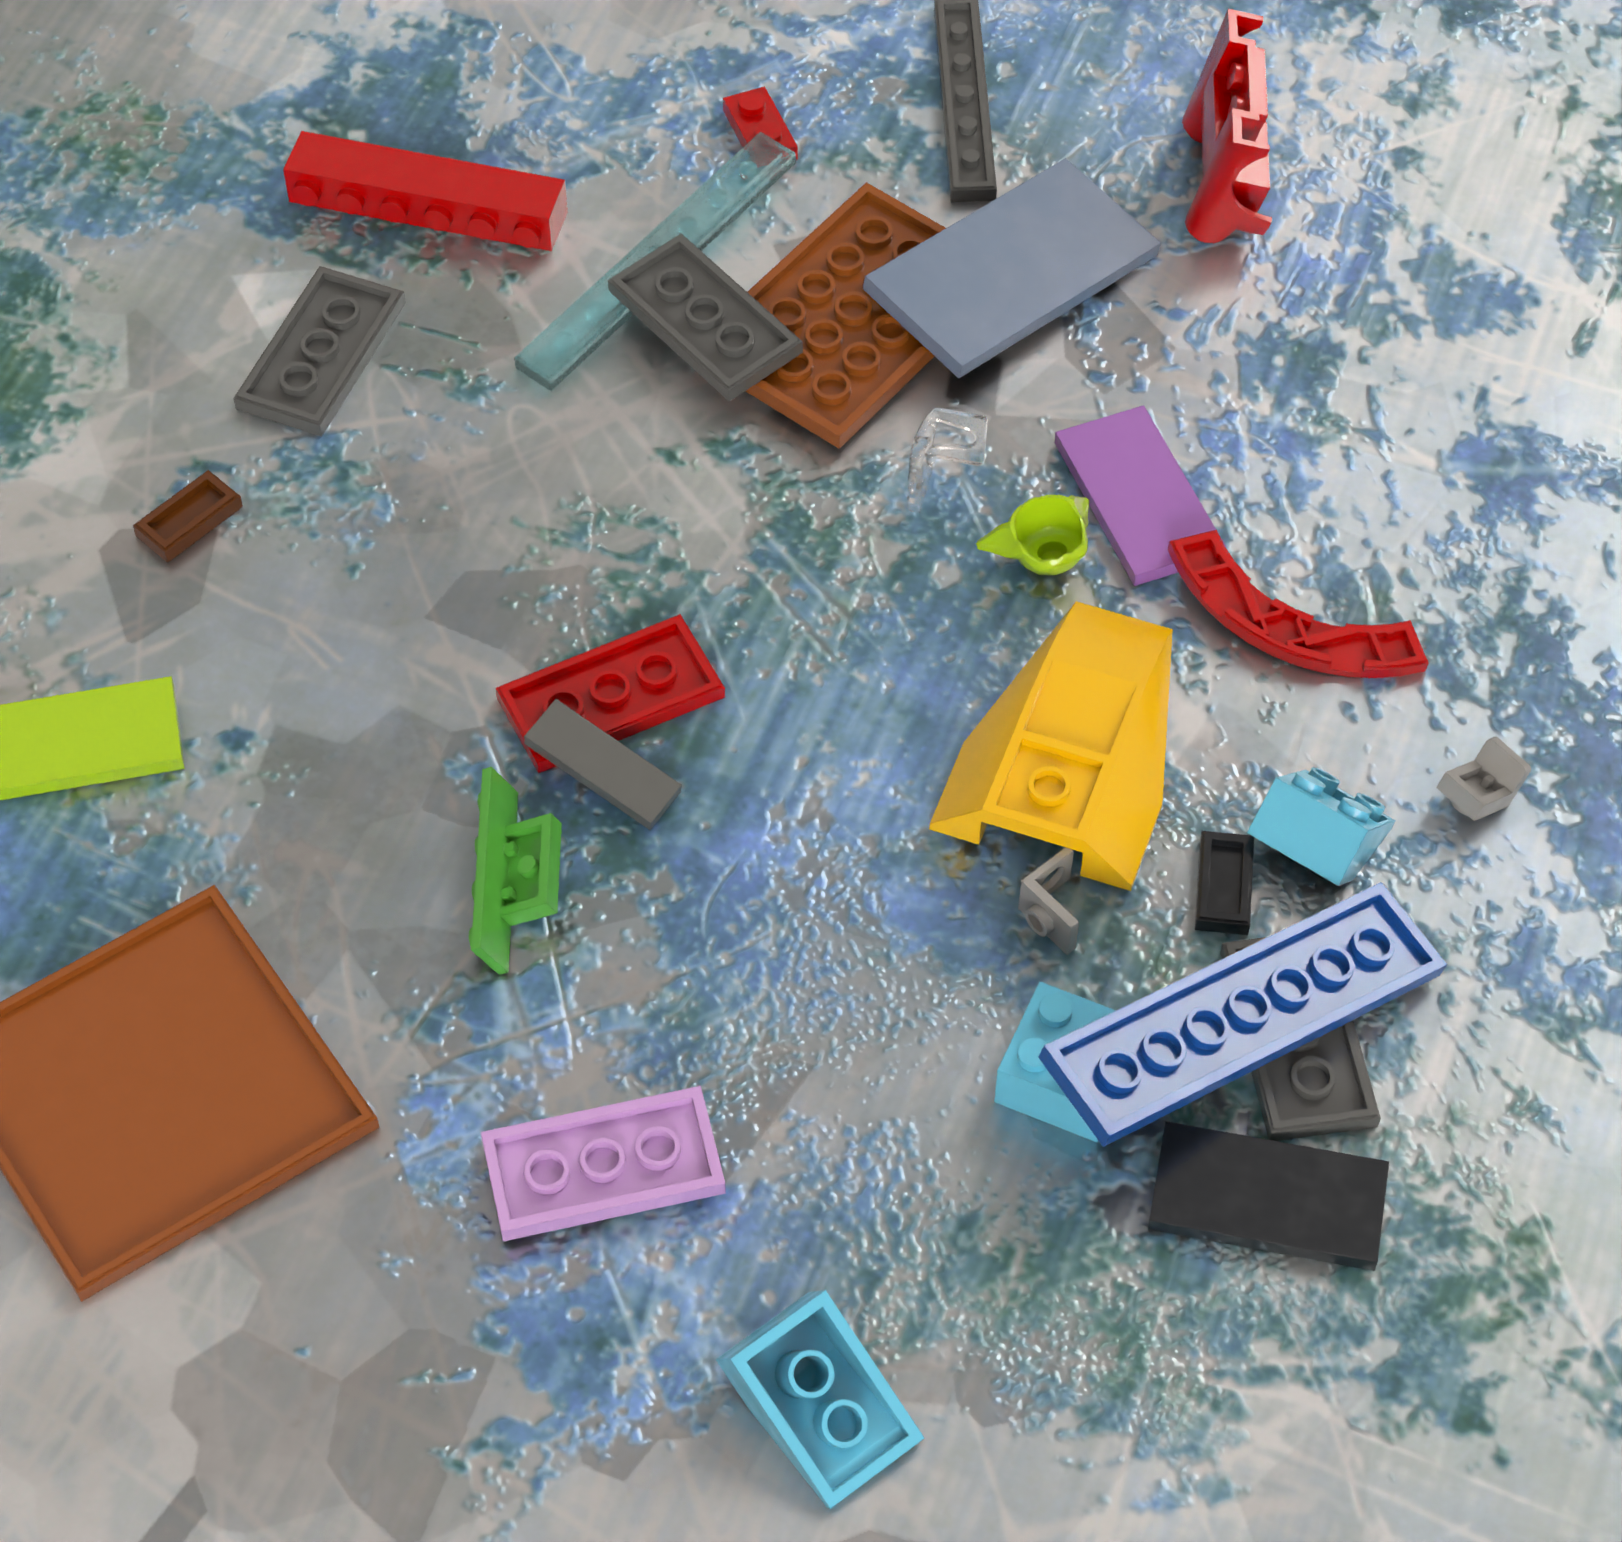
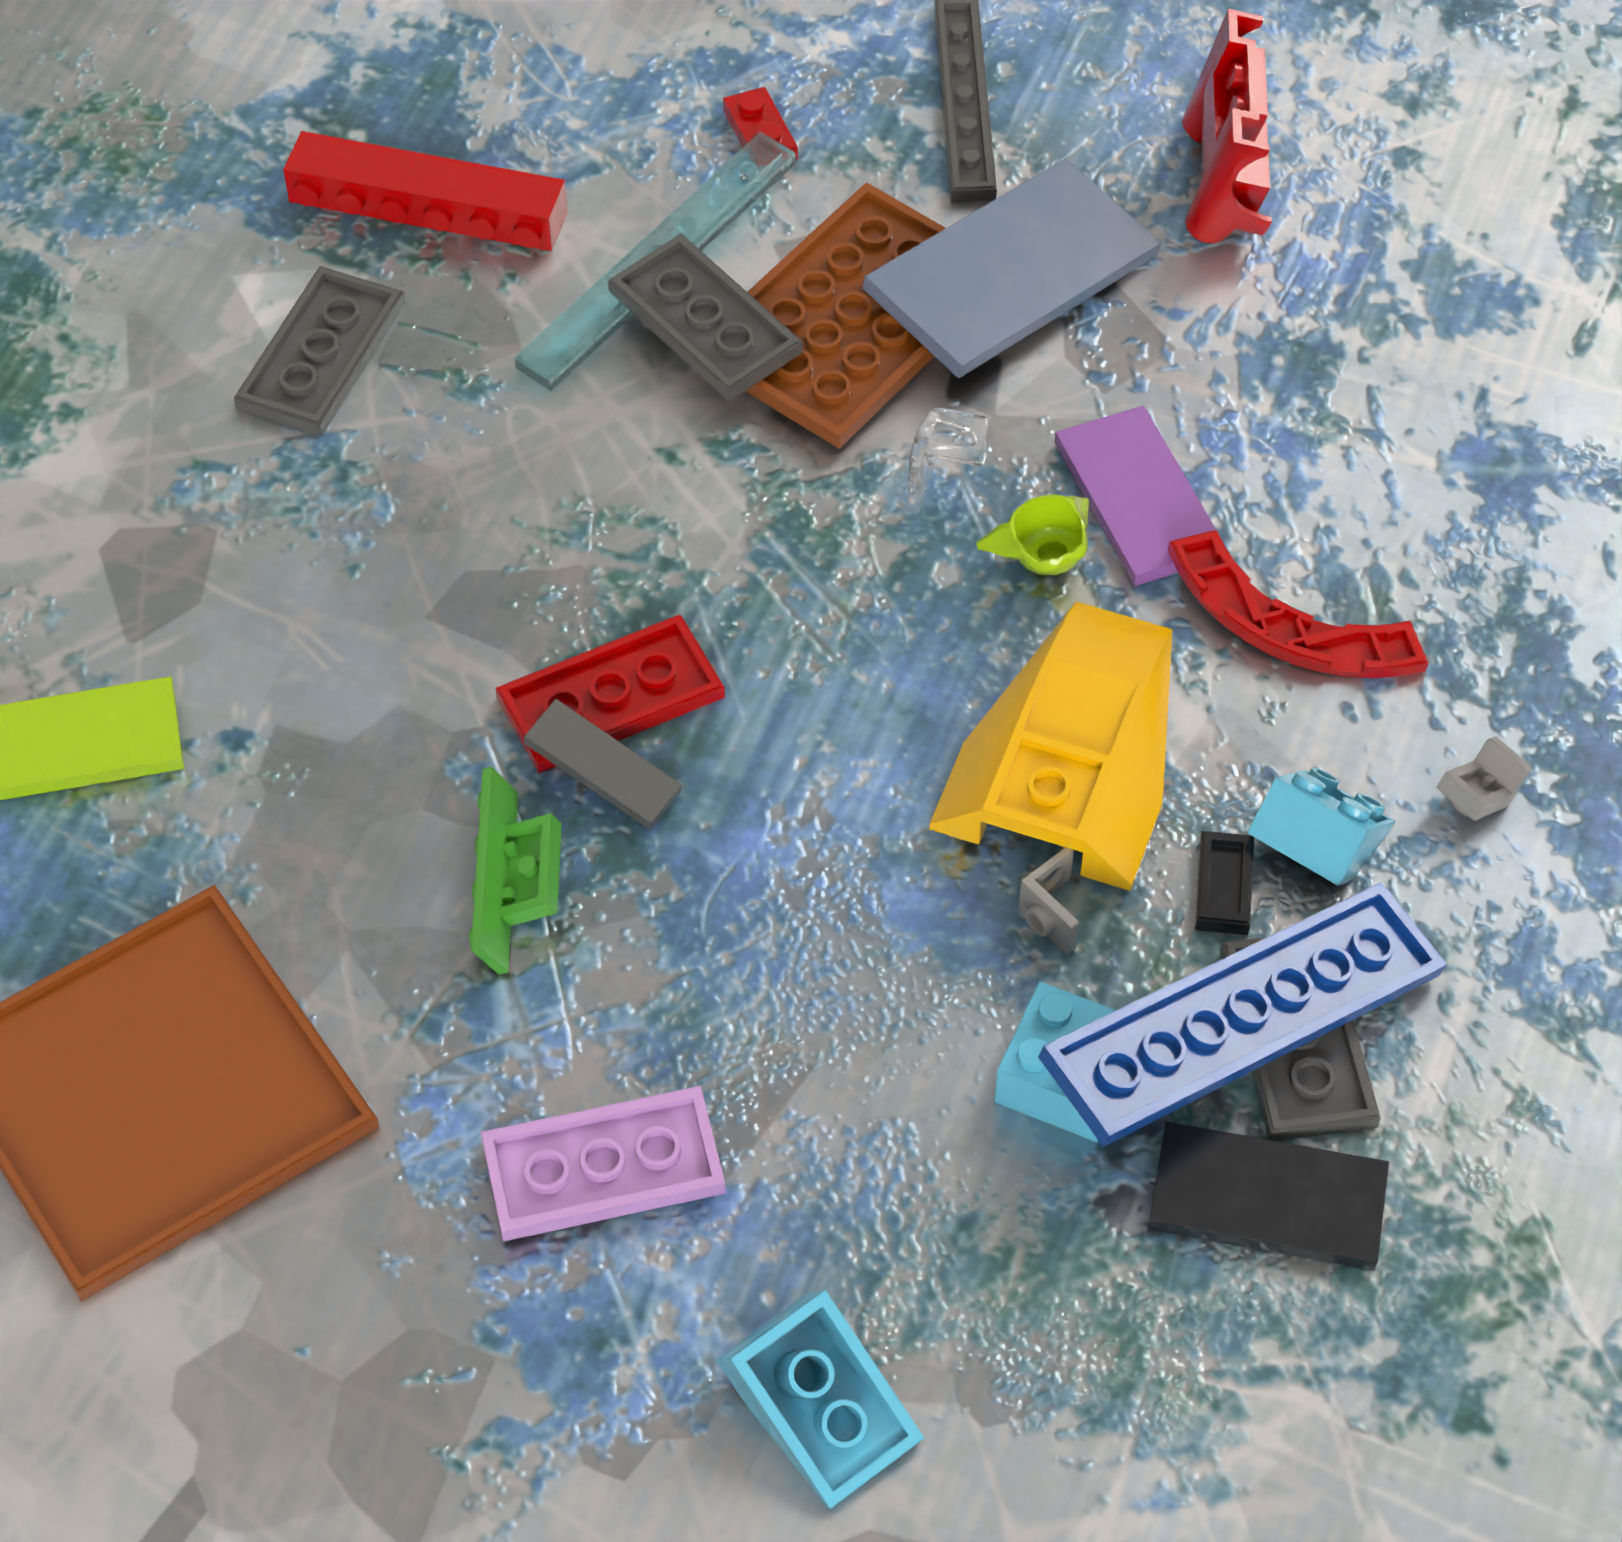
(187, 516): reddish brown tile -> none

